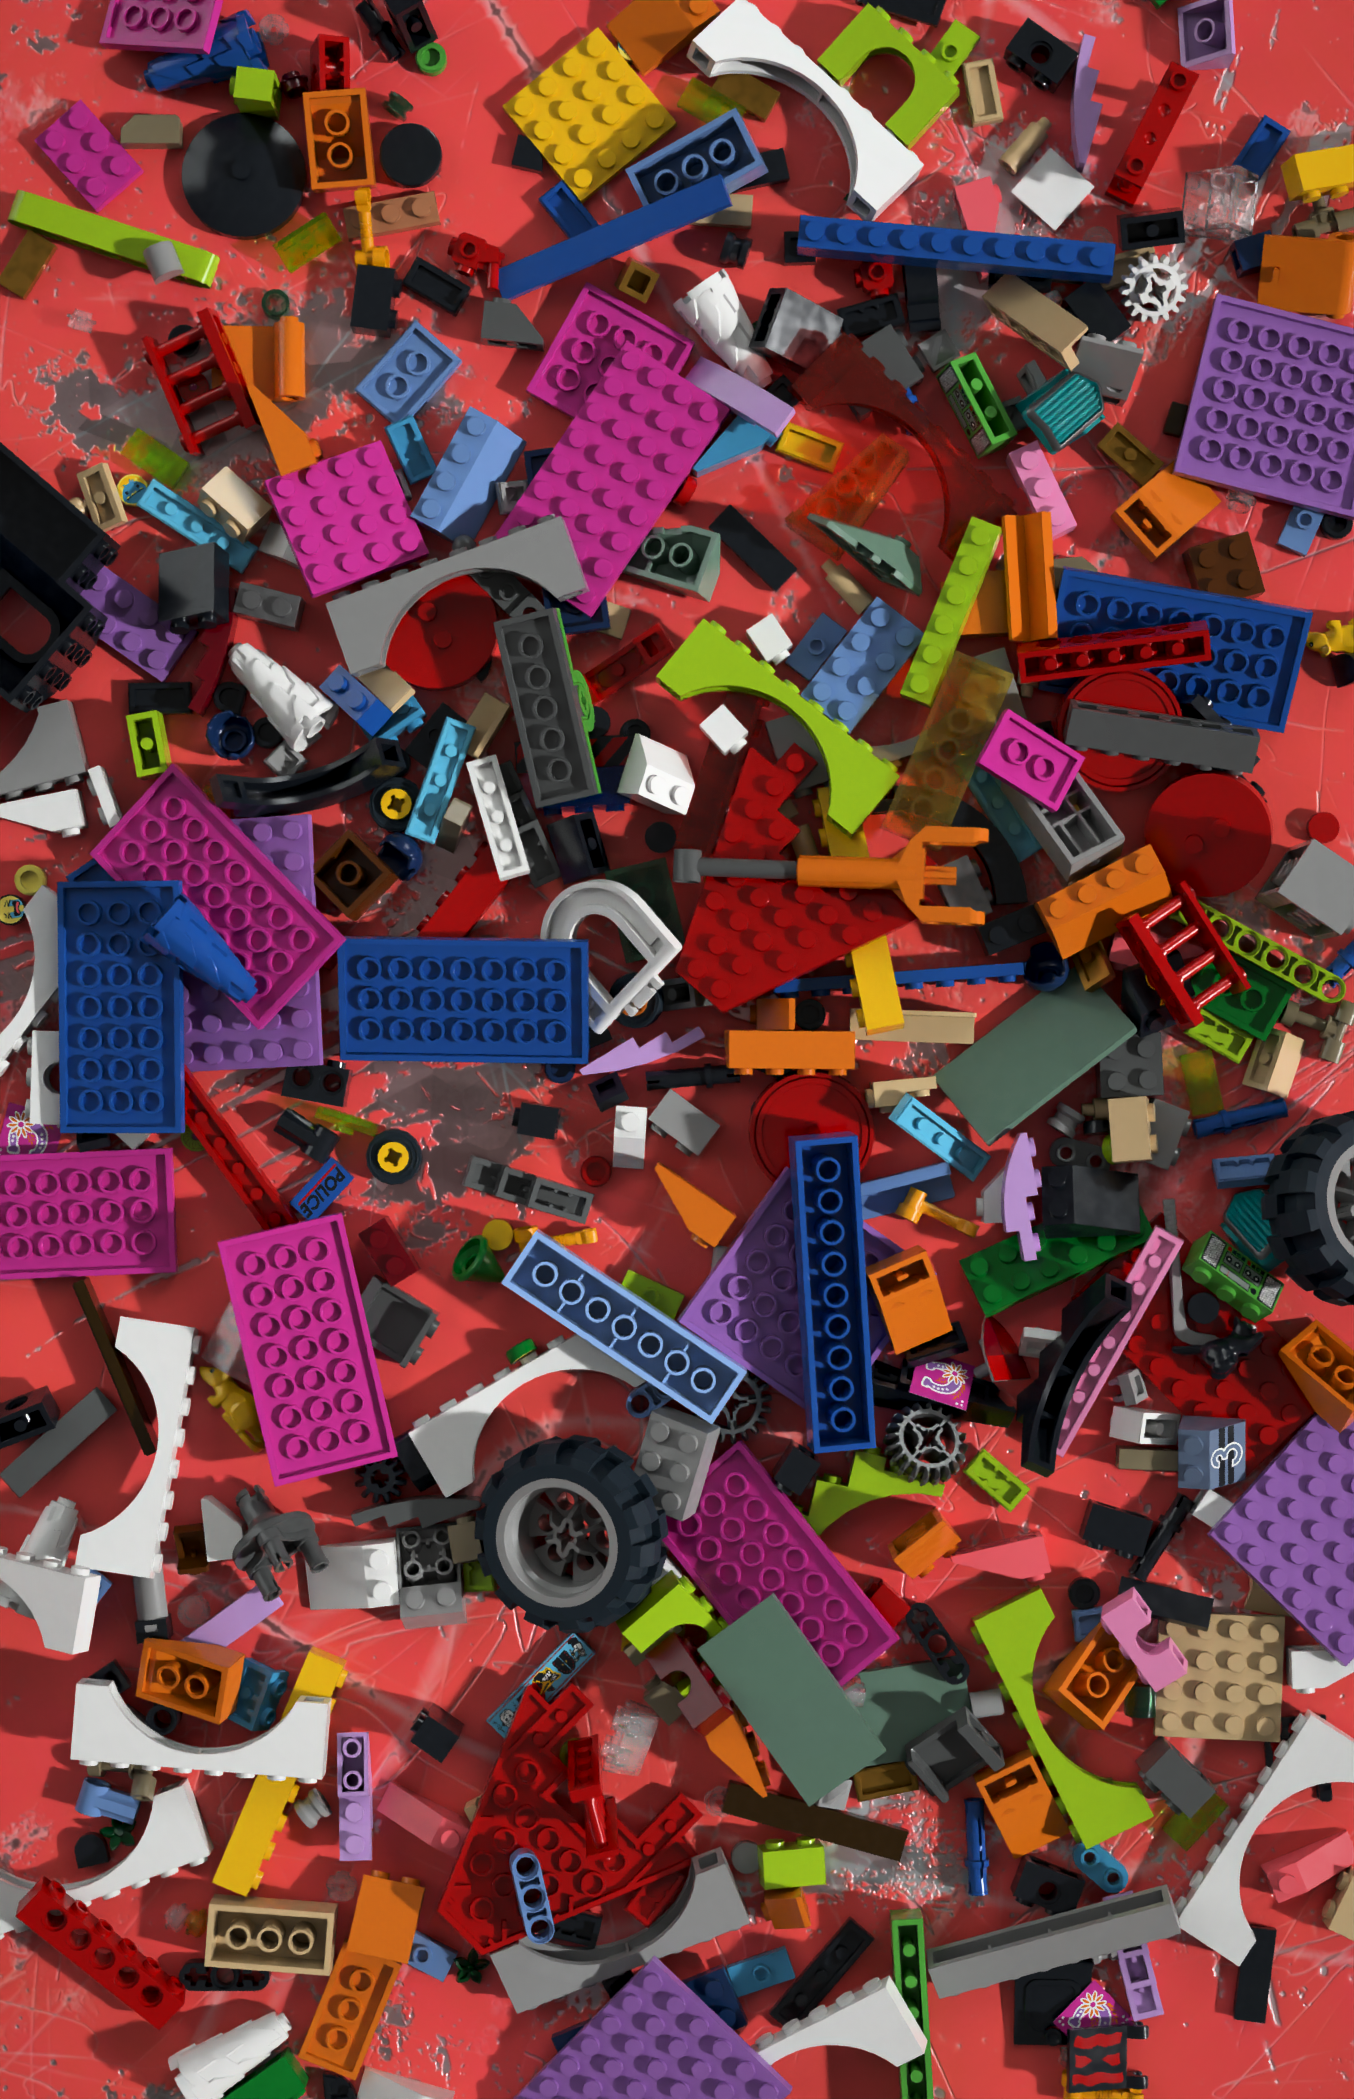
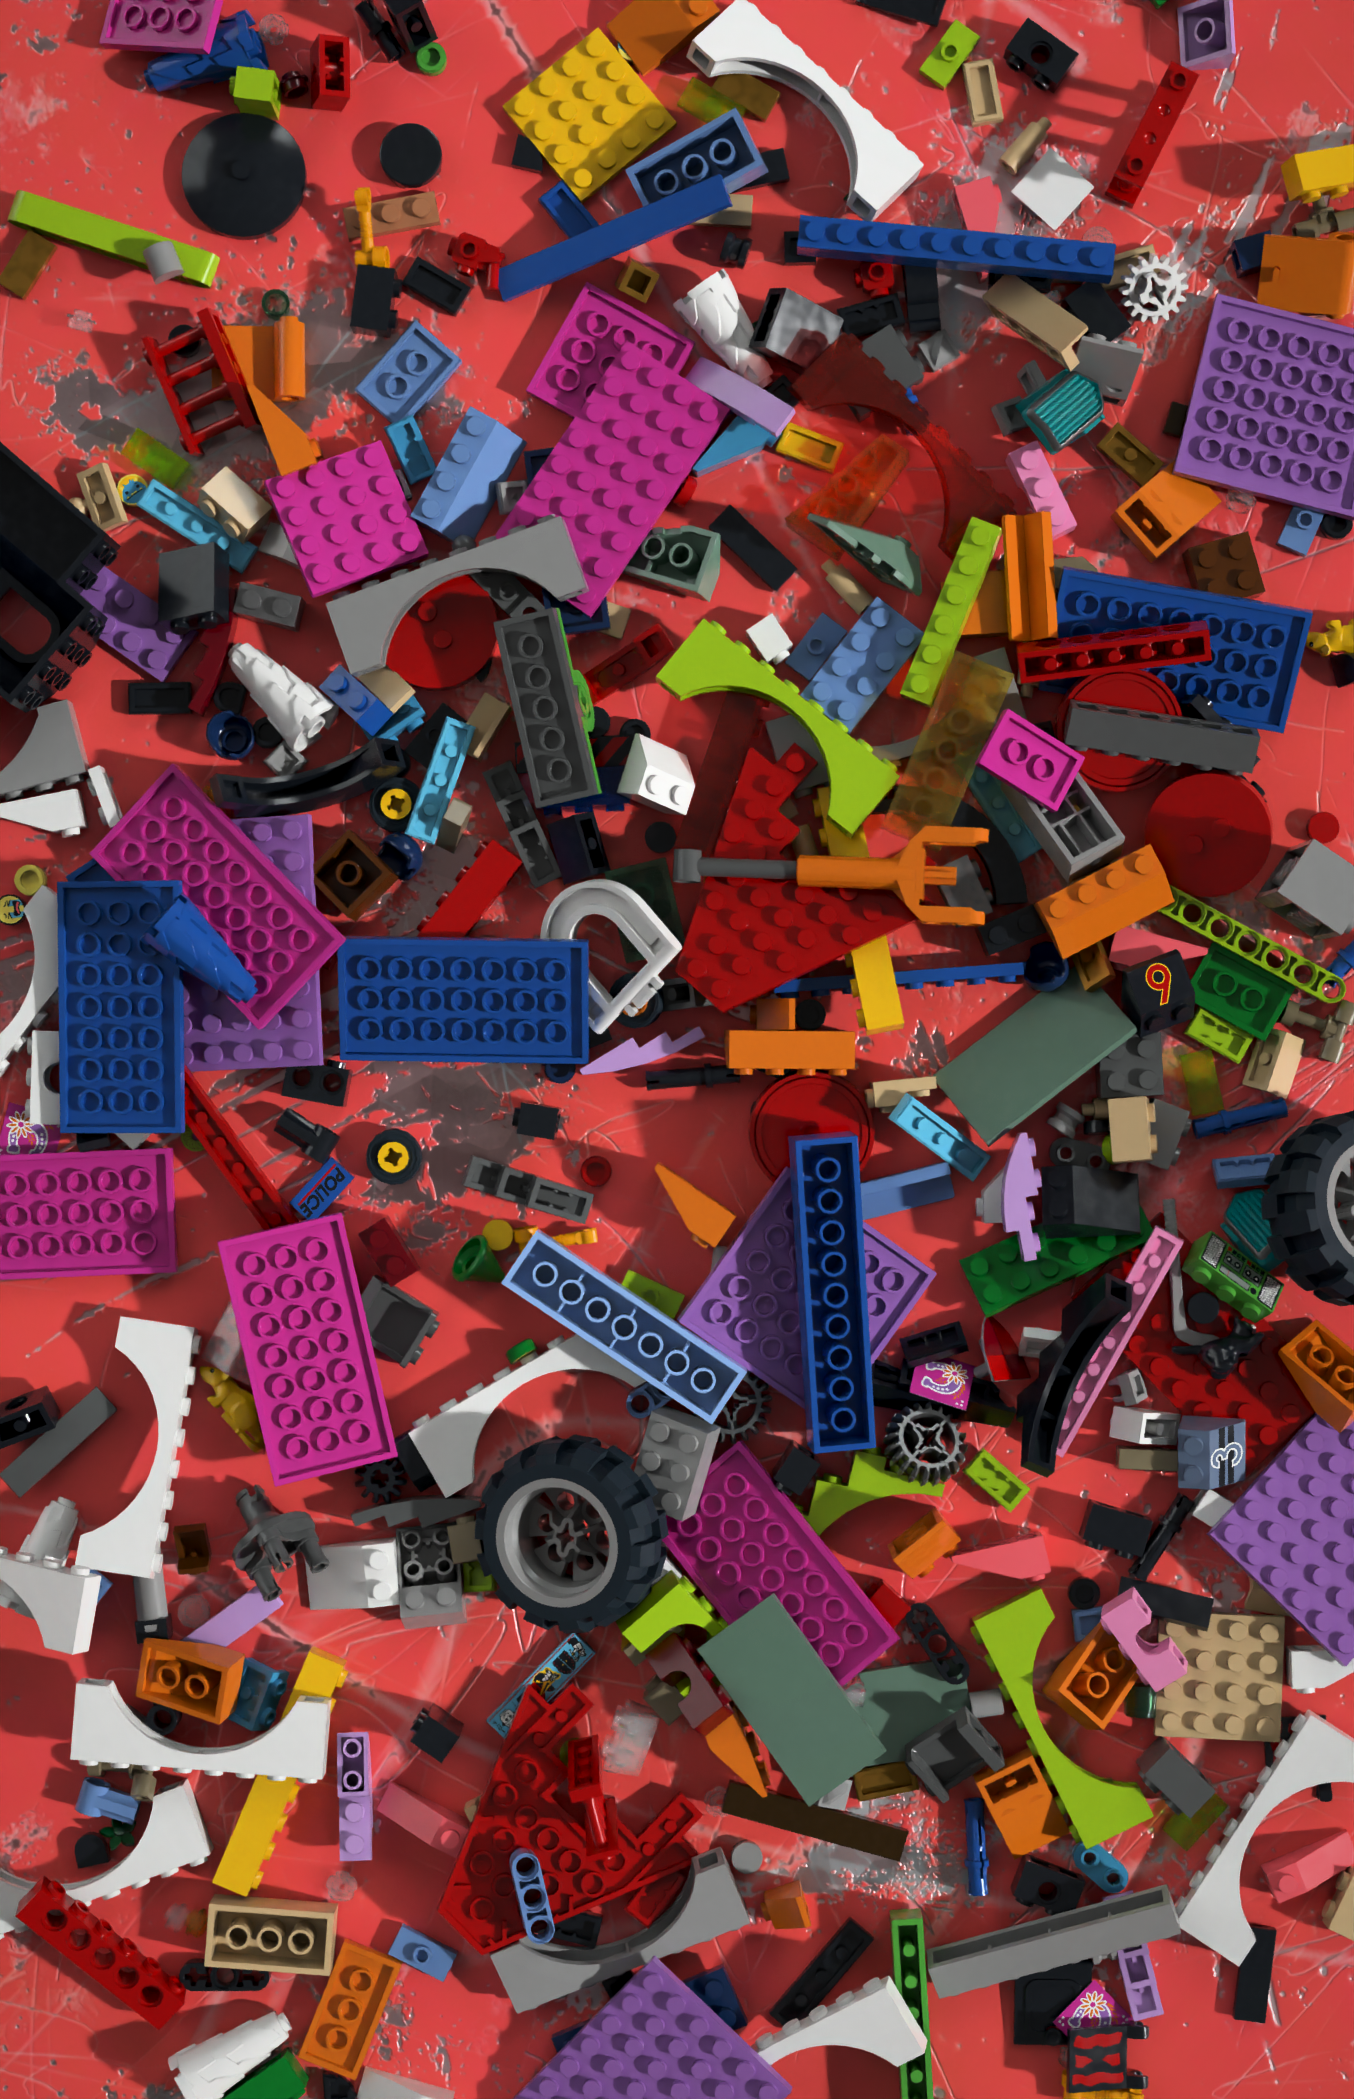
(89, 156): dark pink plate -> none
(114, 1672): black plate -> none
(116, 1366): dark brown tile -> none
(149, 744): lime brick -> none
(152, 132): dark tan piece -> none
(193, 387): red tile -> none
(221, 1529): white slope -> none
(307, 242): clear neon green plate -> none
(312, 1808): light grey wheel -> none
(339, 140): orange slope -> none
(346, 1122): clear neon green plate -> none
(386, 1917): orange brick -> none
(397, 106): bush -> none
(470, 1967): dark green plant -> none
(498, 817): white plate -> none
(508, 327): dark grey slope -> none
(608, 1091): black plate -> none
(629, 1136): white slope -> none
(683, 1123): light grey brick -> none
(724, 731): white brick -> none
(760, 1971): dark azure plate -> none
(791, 1863): lime brick -> none
(874, 35): lime arch -> none
(908, 1299): orange slope -> none
(915, 1205): light orange brick -> none
(924, 1027): tan panel -> none
(976, 405): bright green brick -> none
(1083, 111): lavender slope -> none
(1150, 228): black brick -> none
(1154, 961): red fence -> none
(1220, 203): clear slope -> none
(1262, 146): blue tile -> none

